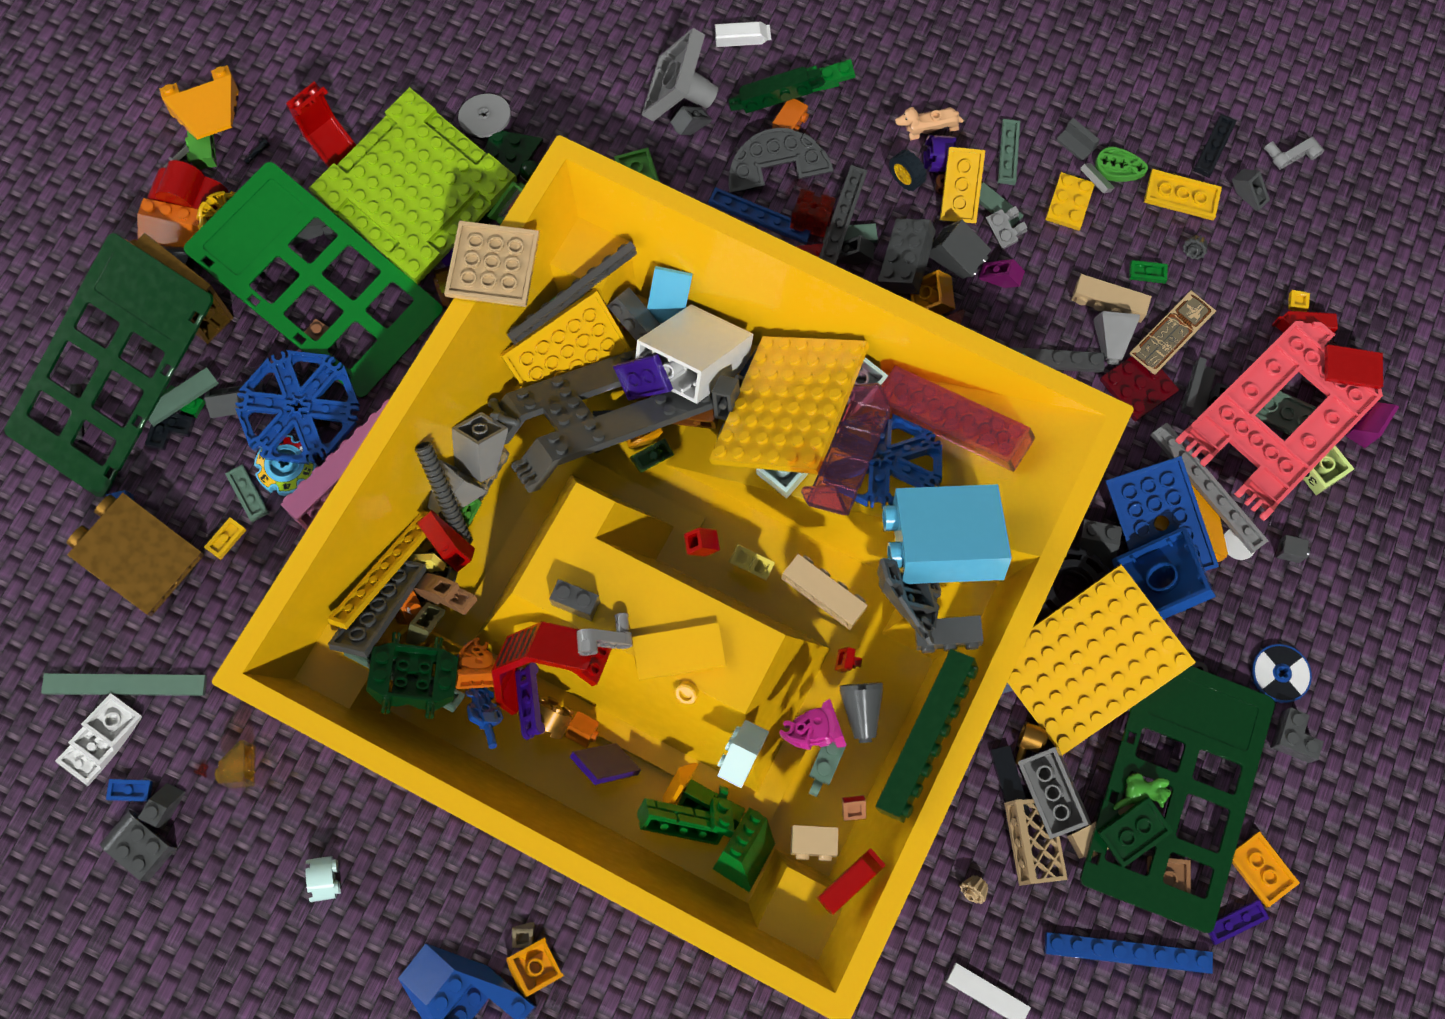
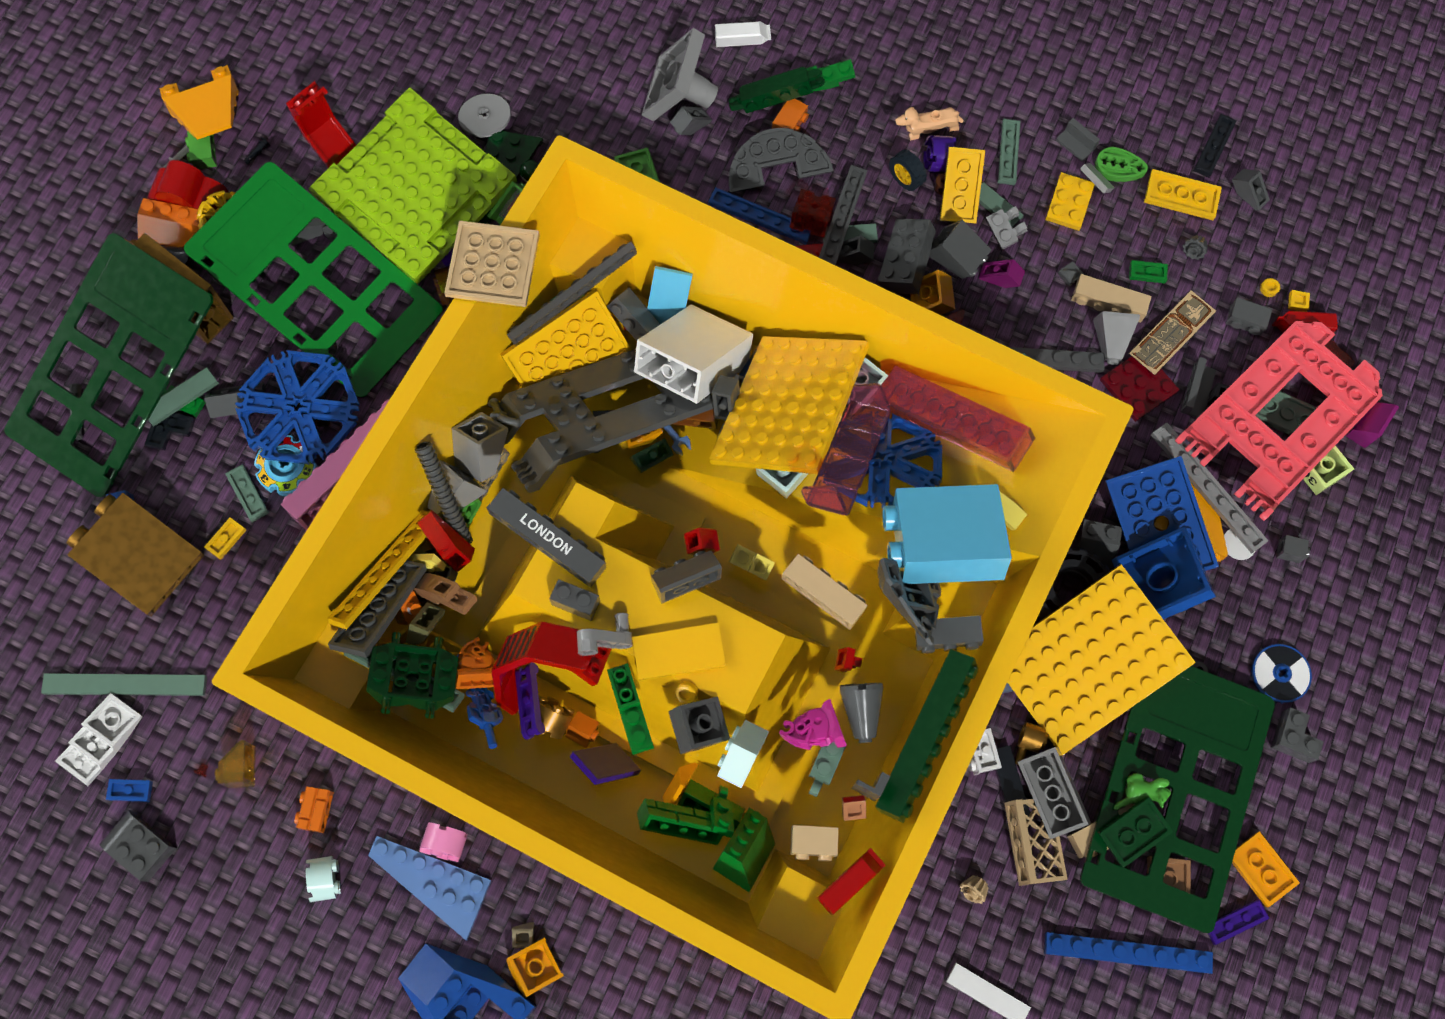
(162, 806): dark grey slope -> none
(314, 809): none -> orange brick
(316, 330): nougat plate -> none
(443, 842): none -> bright pink brick
(443, 888): none -> medium blue wing
(547, 537): none -> dark grey brick
(630, 709): none -> green slope
(643, 377): dark purple tile -> none
(677, 440): none -> medium blue bar
(686, 575): none -> dark grey slope
(699, 725): none -> dark grey slope
(872, 792): none -> dark grey panel
(986, 755): none -> white bracket
(1012, 512): none -> light yellow slope
(1070, 273): none -> dark grey tile
(1248, 316): none -> dark grey brick
(1270, 287): none -> yellow tile
(1309, 147): light grey beam -> none
(1354, 366): red tile -> none

